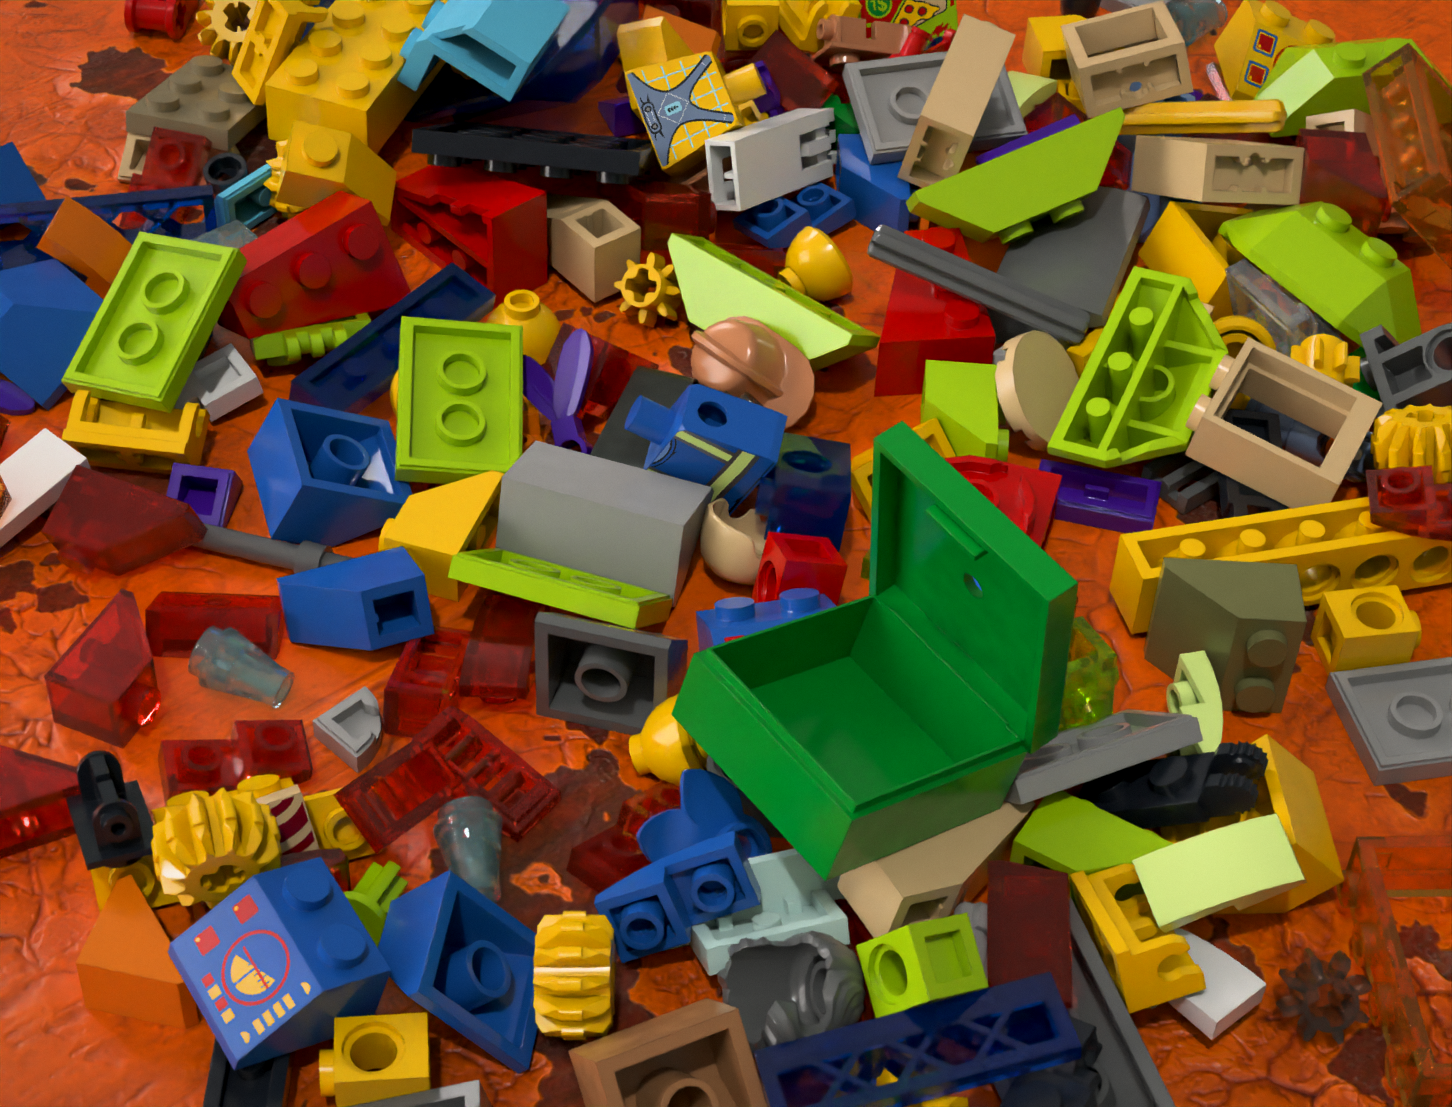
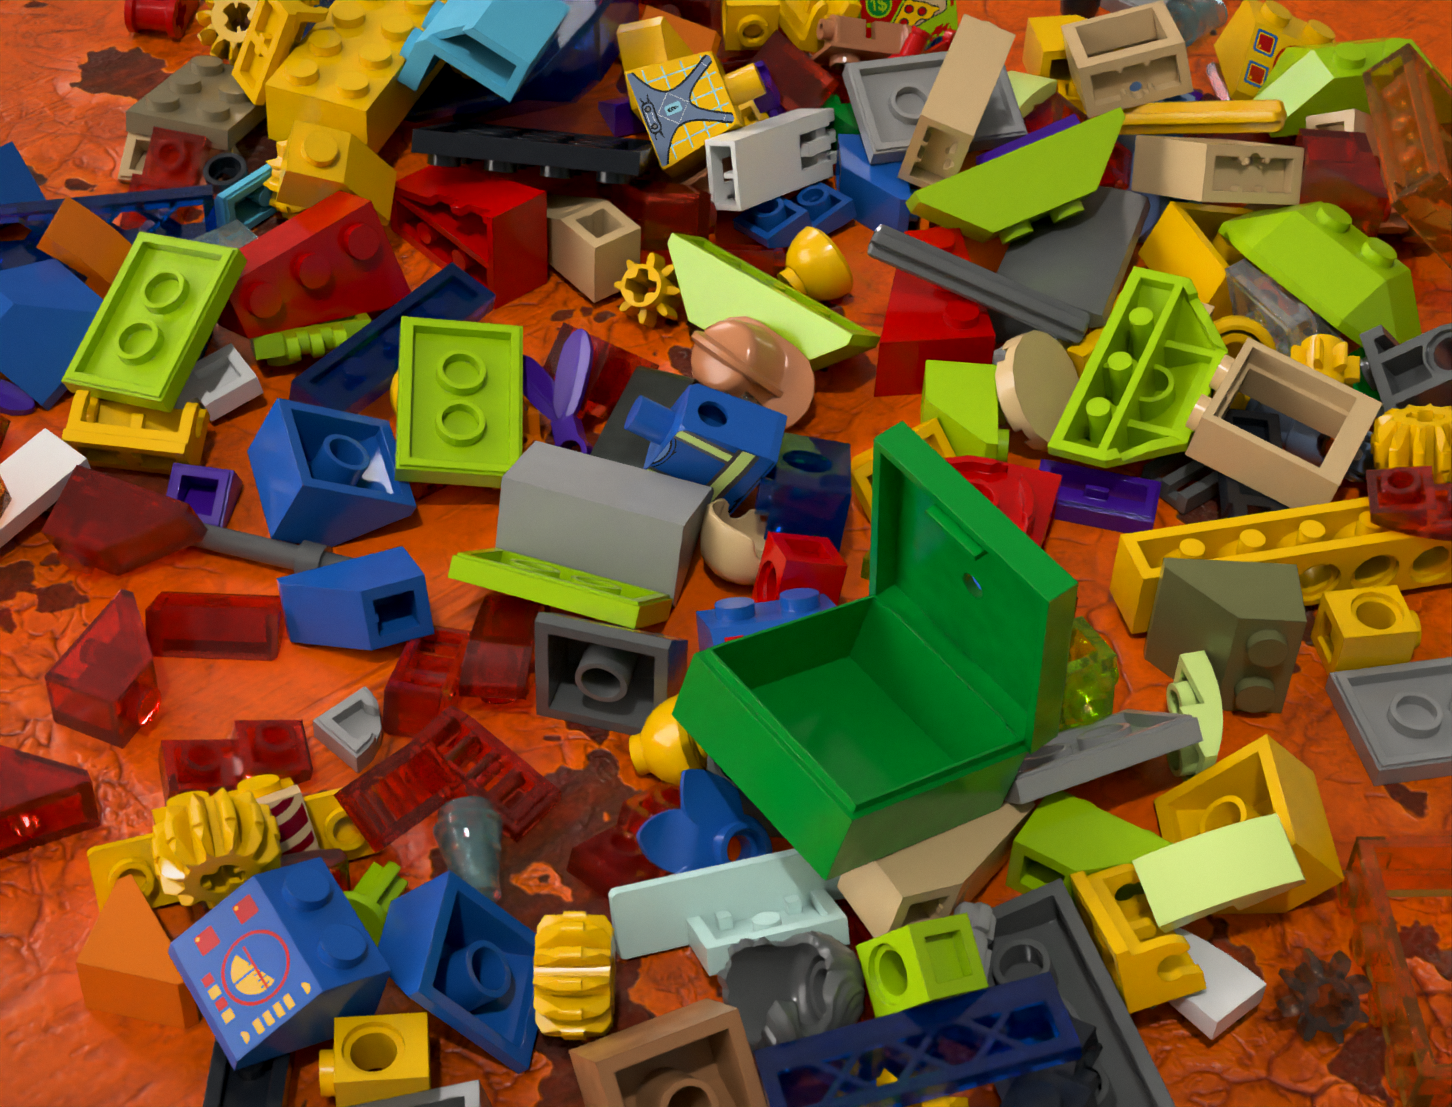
(109, 814): black hinge -> none
(238, 667): clear light blue cone -> none
(446, 522): yellow slope -> none
(538, 322): yellow brick -> none
(667, 898): blue slope -> none
(1029, 925): clear red slope -> none
(1182, 787): black hinge -> none

